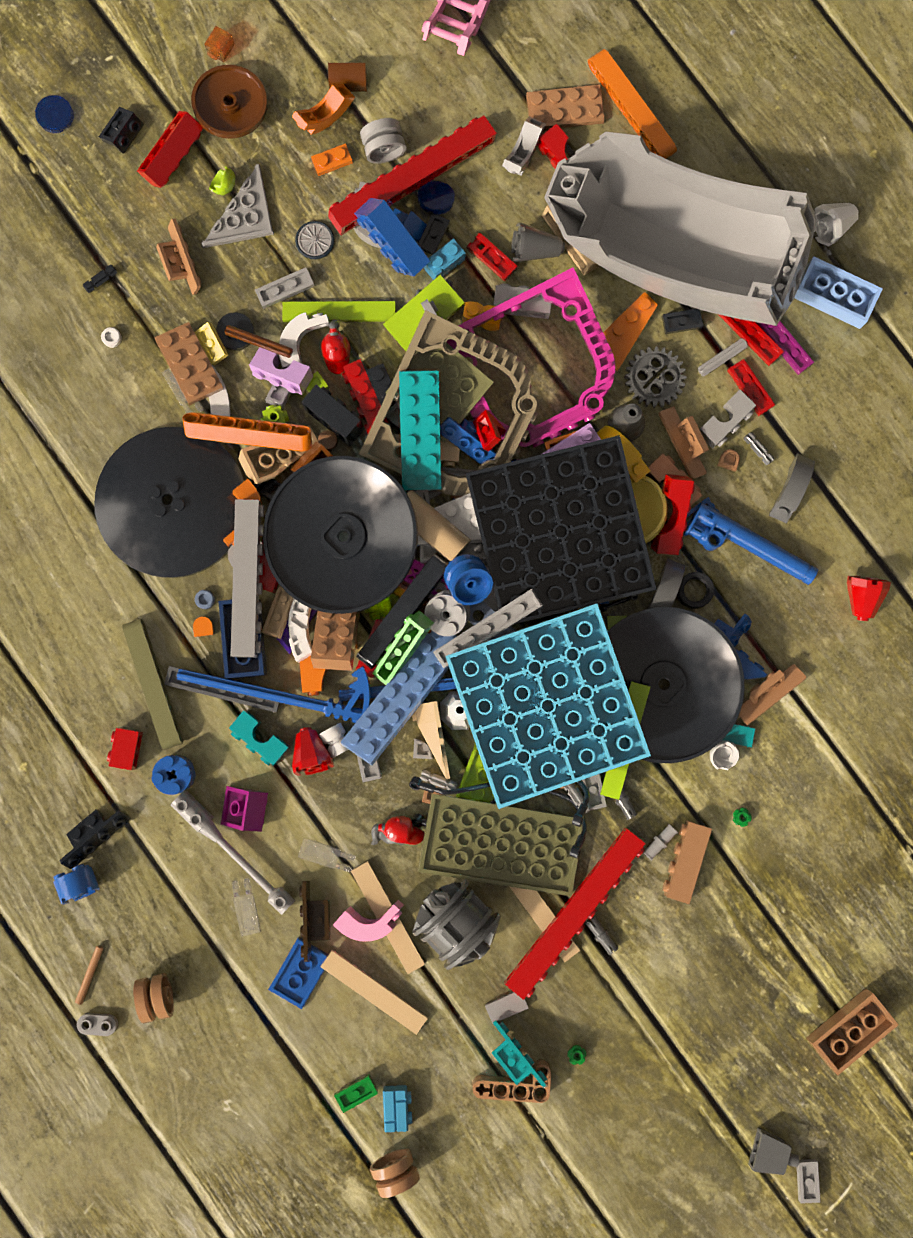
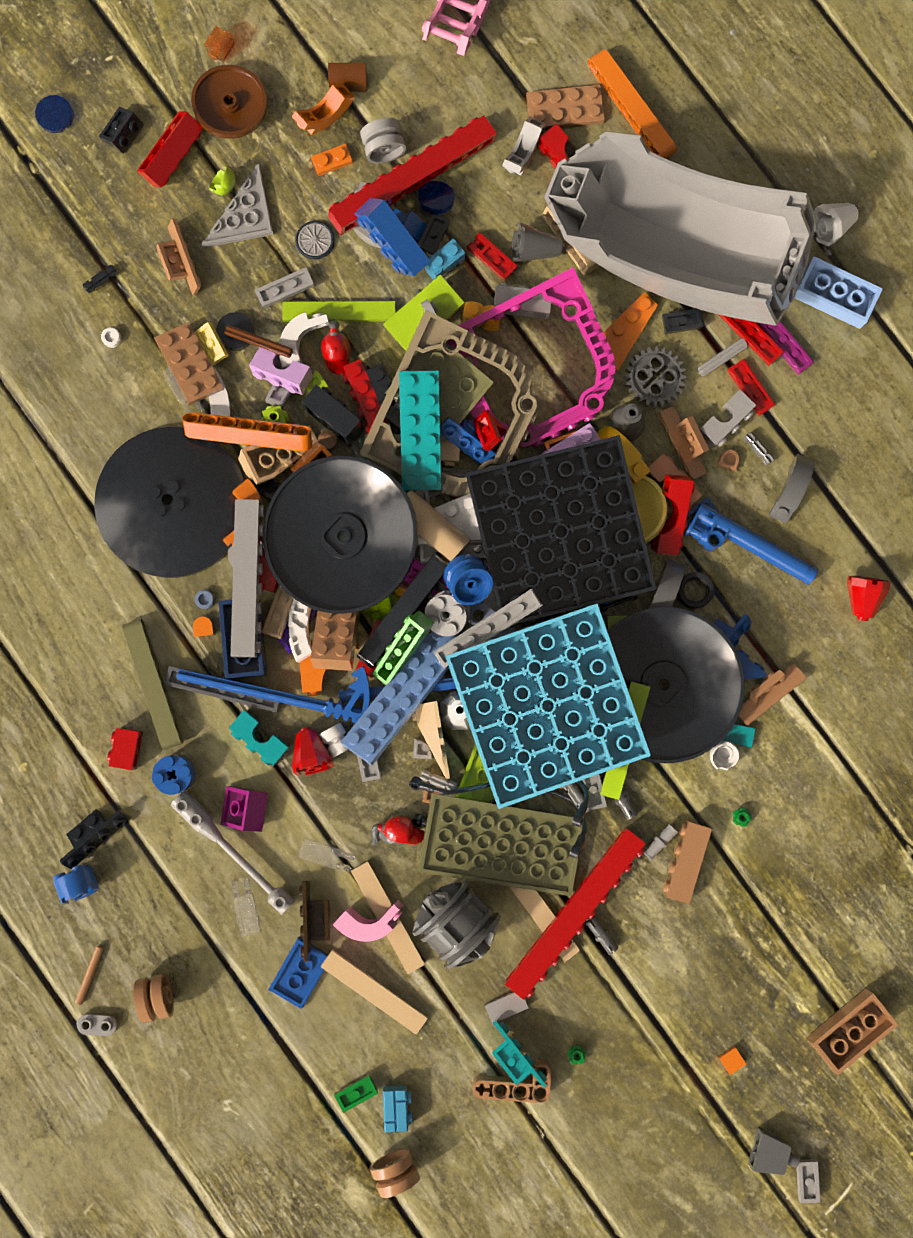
(732, 1060): none -> orange tile

